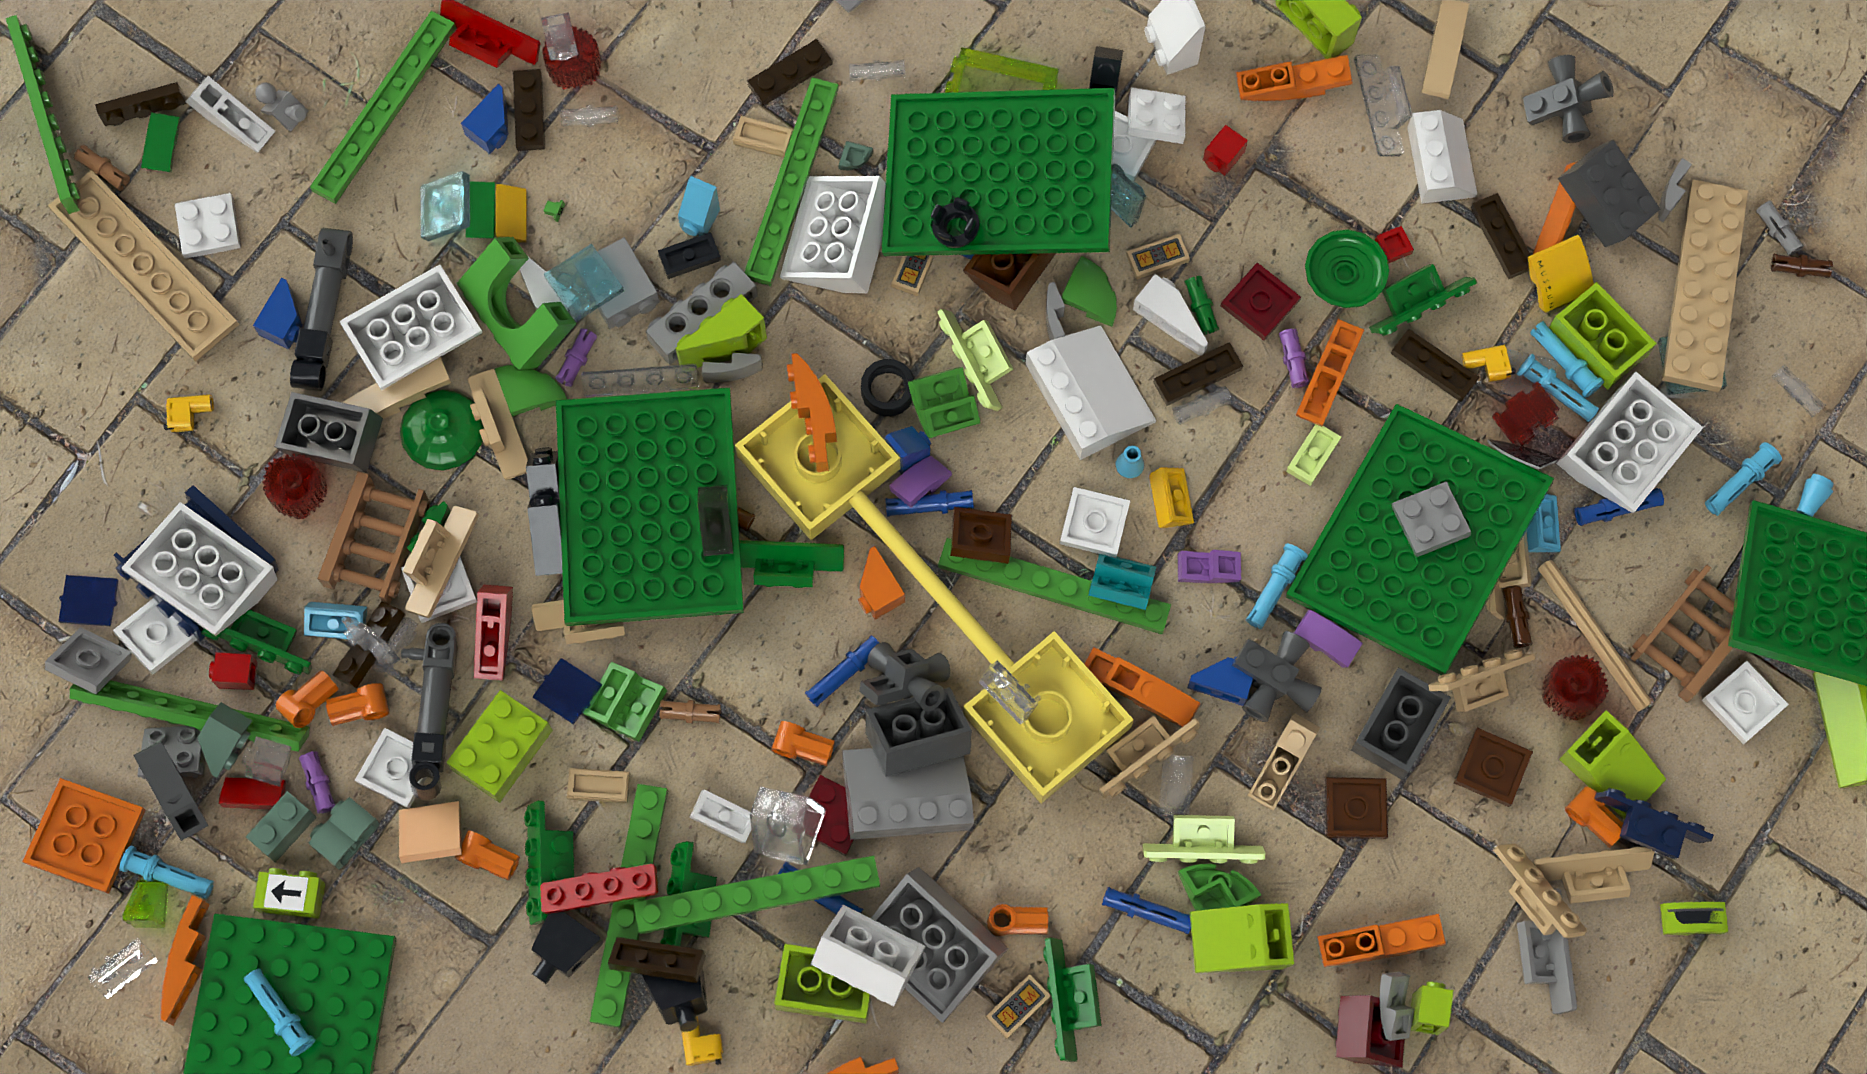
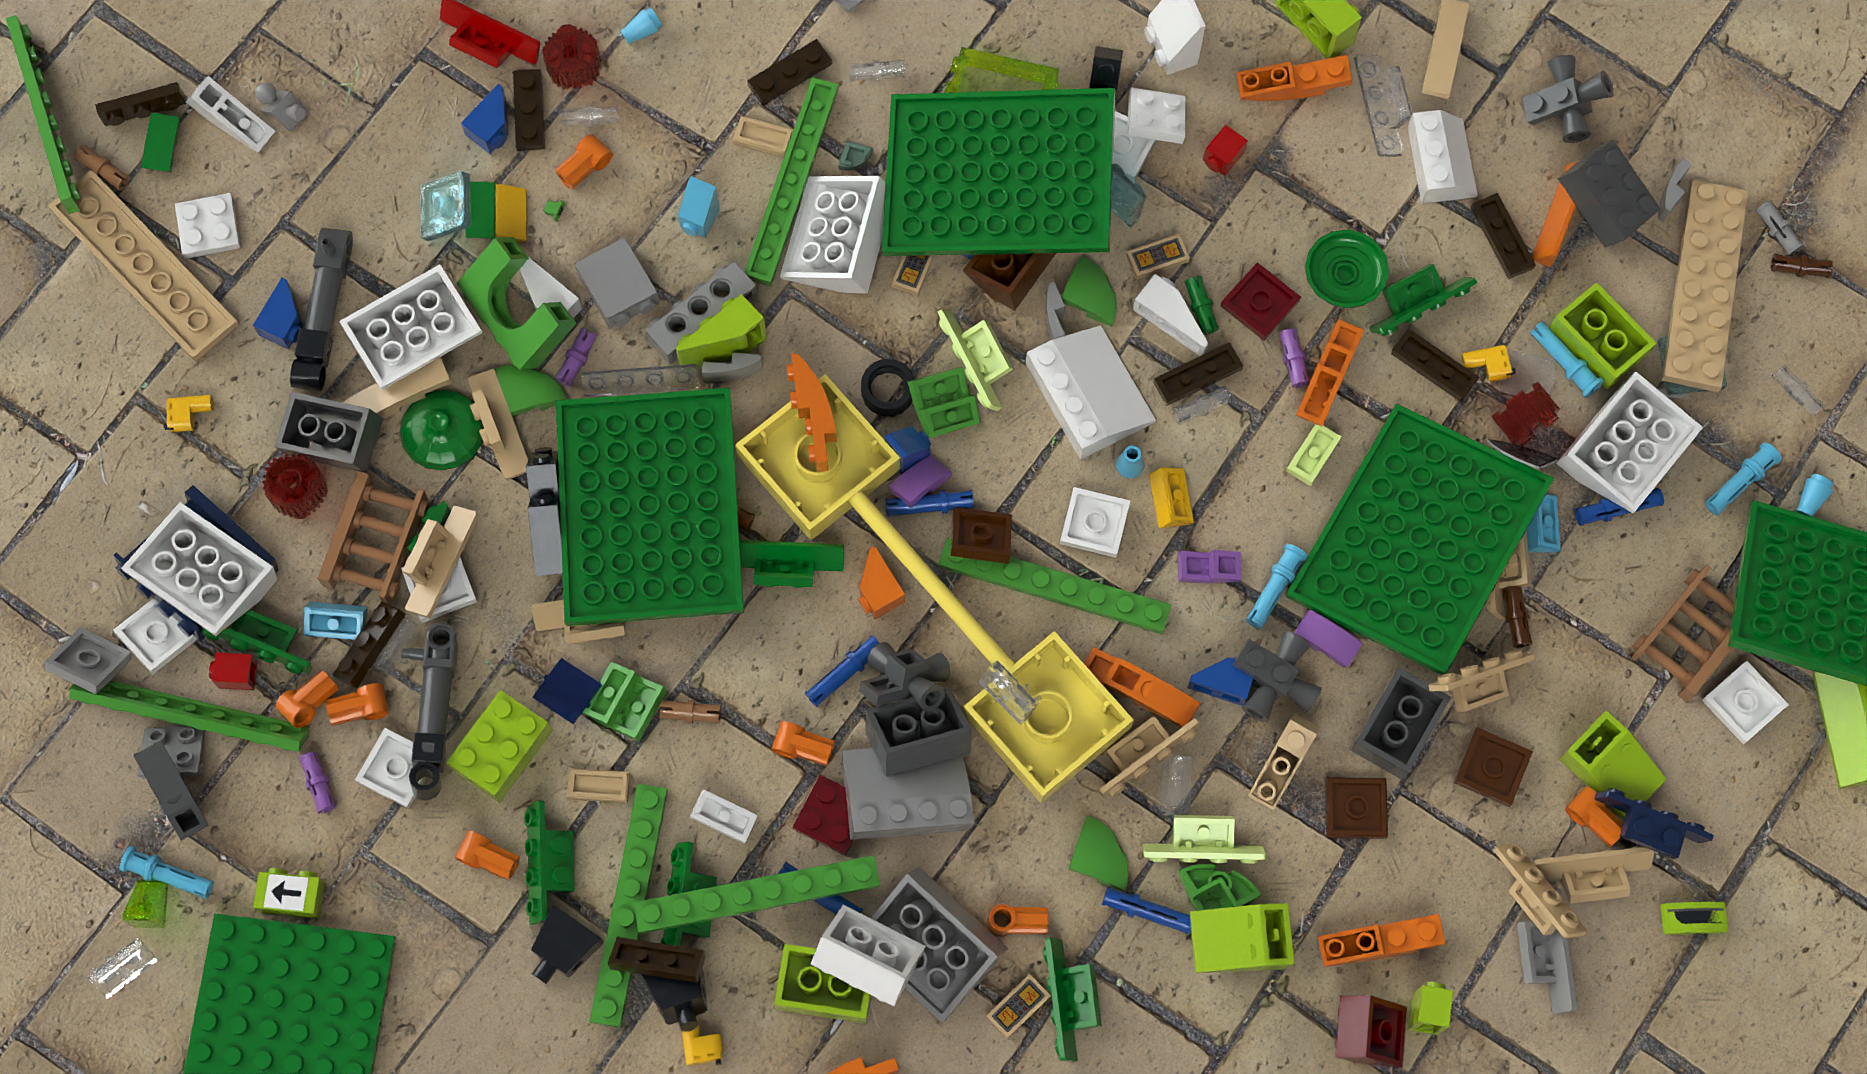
(84, 835): orange plate -> none
(88, 600): clear blue piece -> none
(180, 971): orange slope -> none
(221, 737): sand green slope -> none
(250, 793): red slope -> none
(266, 761): clear brick -> none
(281, 826): sand green brick -> none
(286, 1024): medium azure pin -> none
(343, 832): sand green brick -> none
(368, 639): clear slope -> none
(383, 107): bright green plate -> none
(430, 832): light nougat tile -> none
(492, 631): red slope -> none
(559, 36): clear brick -> none
(583, 282): clear light blue plate -> none
(589, 156): none -> orange piece
(599, 888): bracket -> none
(642, 25): none -> medium azure cone
(689, 255): black plate -> none
(715, 520): clear smoke slope -> none
(785, 825): clear slope -> none
(943, 215): black piece -> none
(1100, 856): none -> bright green brick
(1122, 581): teal slope -> none
(1395, 244): red tile -> none
(1395, 1015): light grey slope -> none
(1431, 519): light grey plate -> none
(1548, 376): medium azure pin -> none
(1560, 273): yellow slope -> none
(1567, 700): clear red brick -> none
(1594, 635): tan axle -> none

